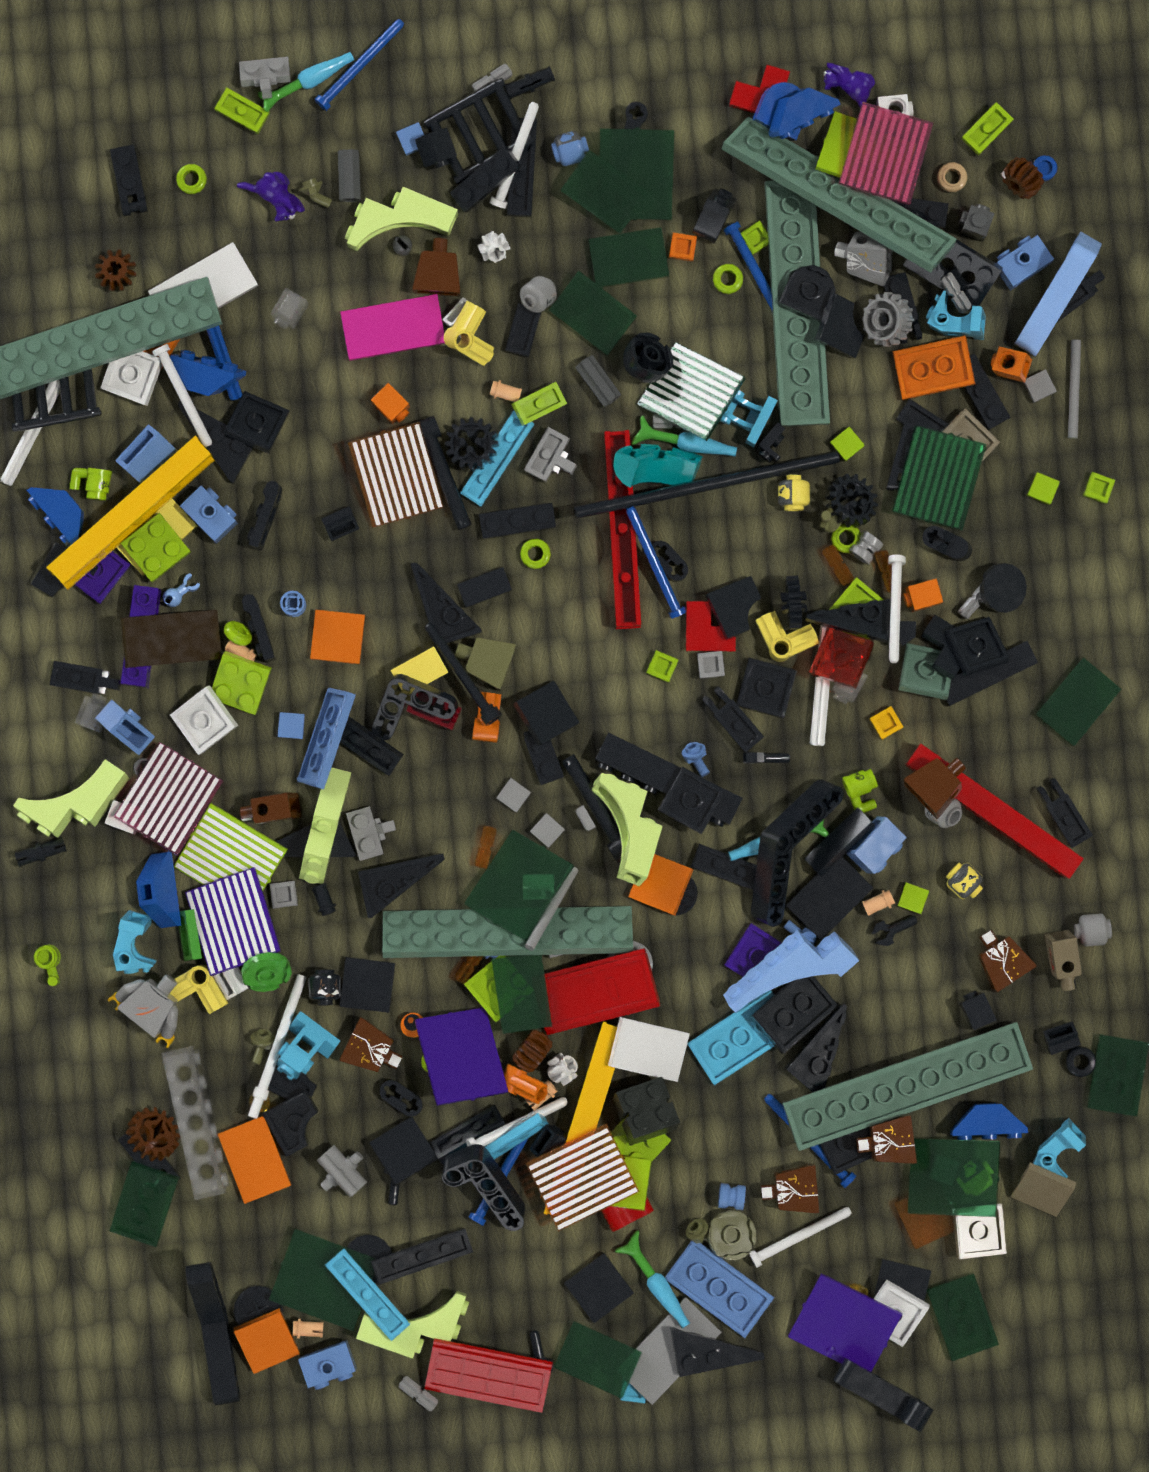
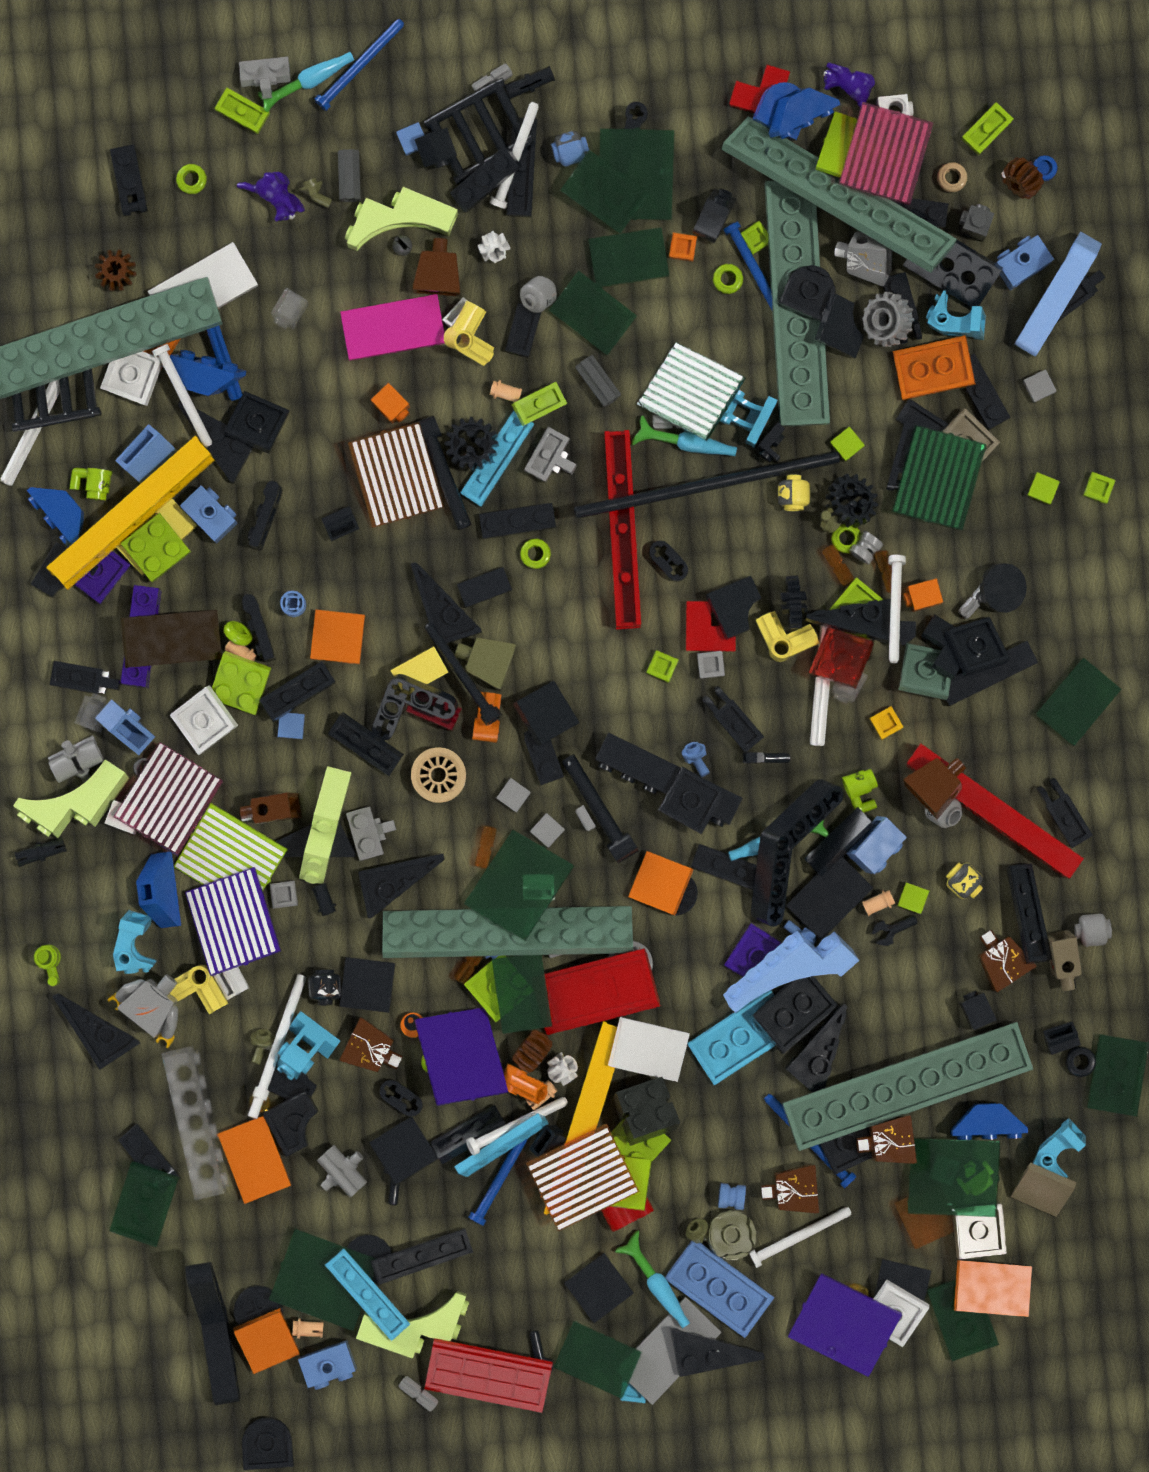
(75, 759): none -> light grey pin
(100, 1038): none -> black wing
(153, 1134): reddish brown gear -> none
(176, 594): light blue arm -> none
(189, 936): bright green tile -> none
(266, 971): bright green tile -> none
(267, 1445): none -> black tile
(297, 691): none -> black plate
(326, 738): medium blue tile -> none
(448, 755): none -> tan wheel
(480, 1168): black beam -> none
(549, 912): light grey bar -> none
(637, 834): yellowish green arch -> none
(647, 358): black cylinder -> none
(655, 465): teal brick -> none
(676, 609): blue bar -> none
(766, 687): black tile -> none
(883, 1394): black beam -> none
(936, 539): black piece -> none
(953, 288): light grey piece -> none
(992, 1288): none -> tile
(1020, 368): orange brick -> none
(1029, 913): none -> black tile
(1074, 389): light grey bar -> none

